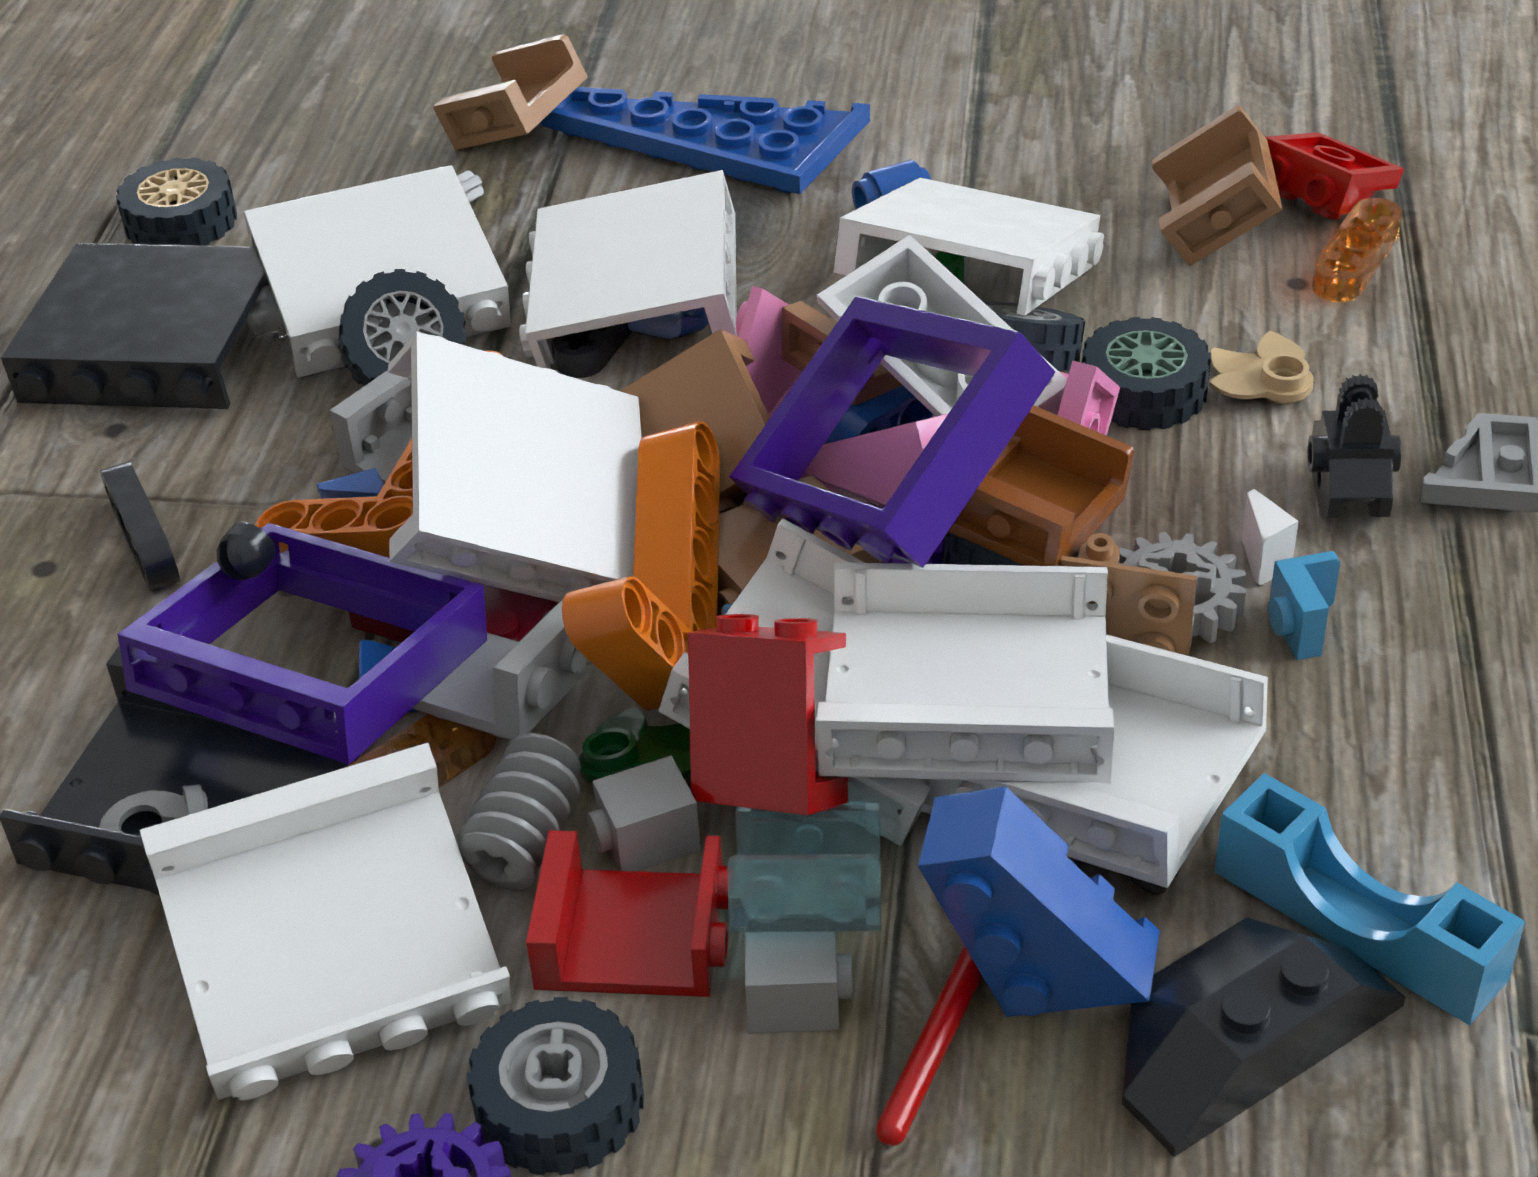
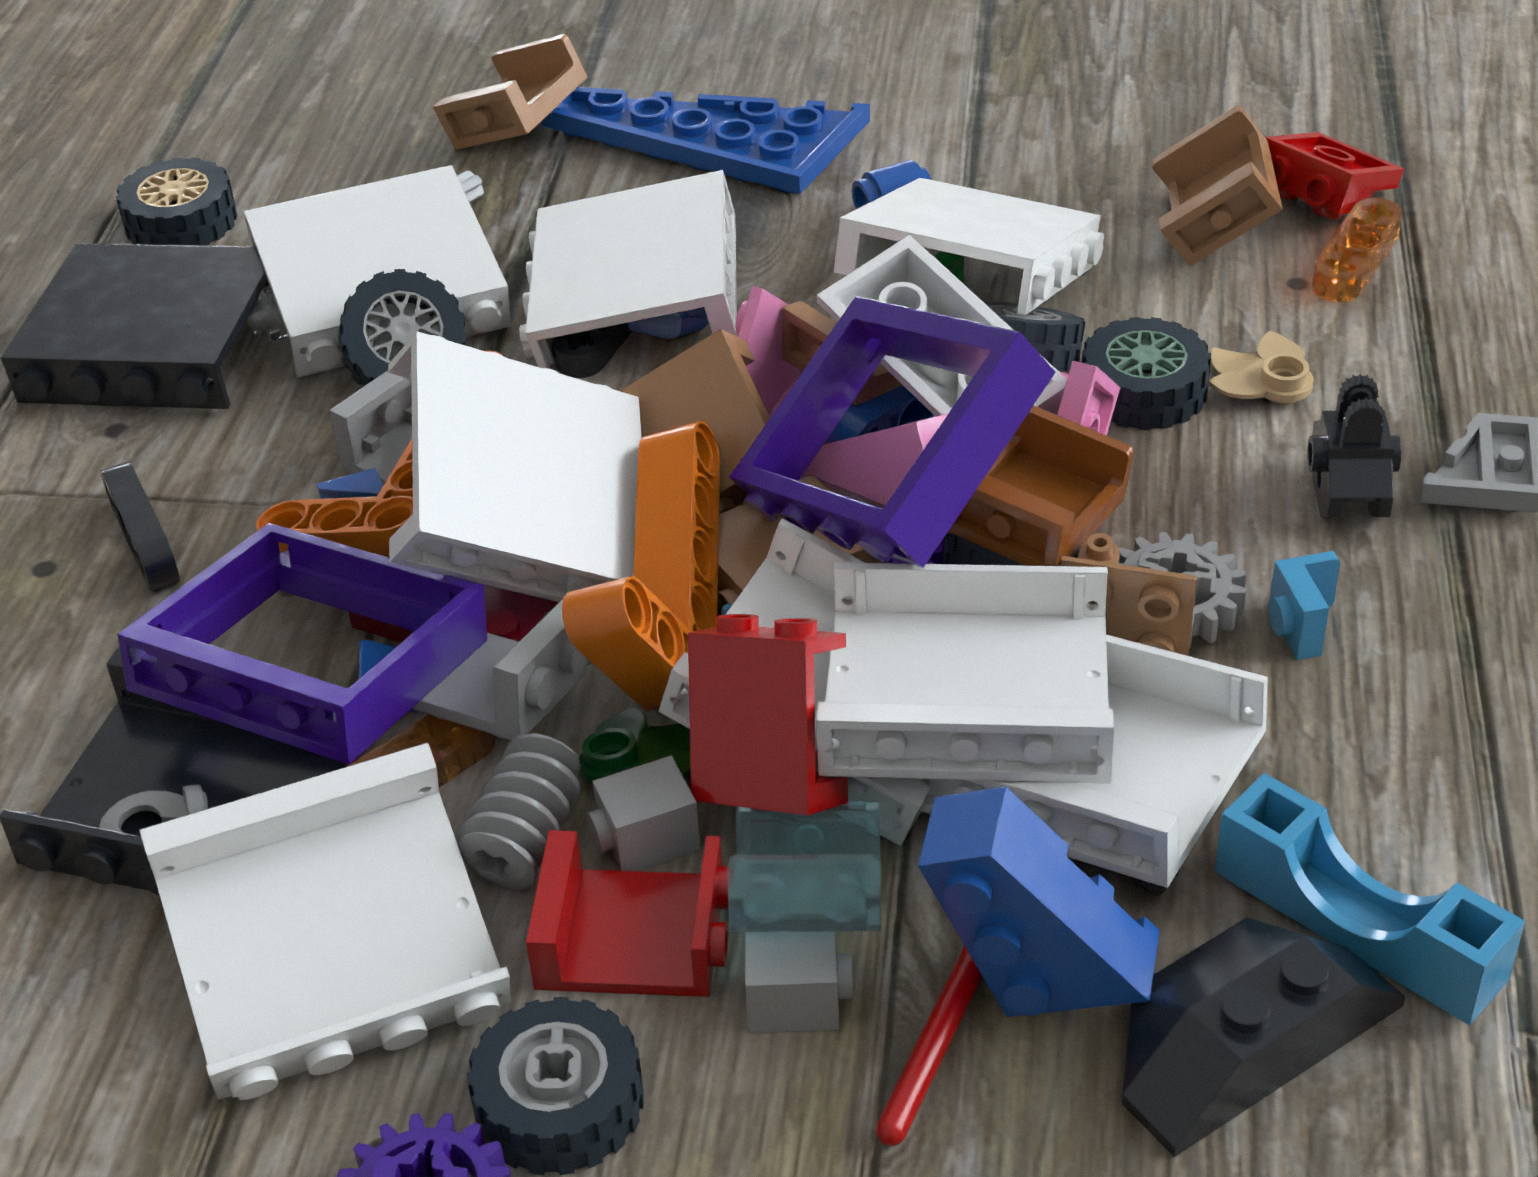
(245, 551): black hinge -> none
(1266, 535): white slope -> none

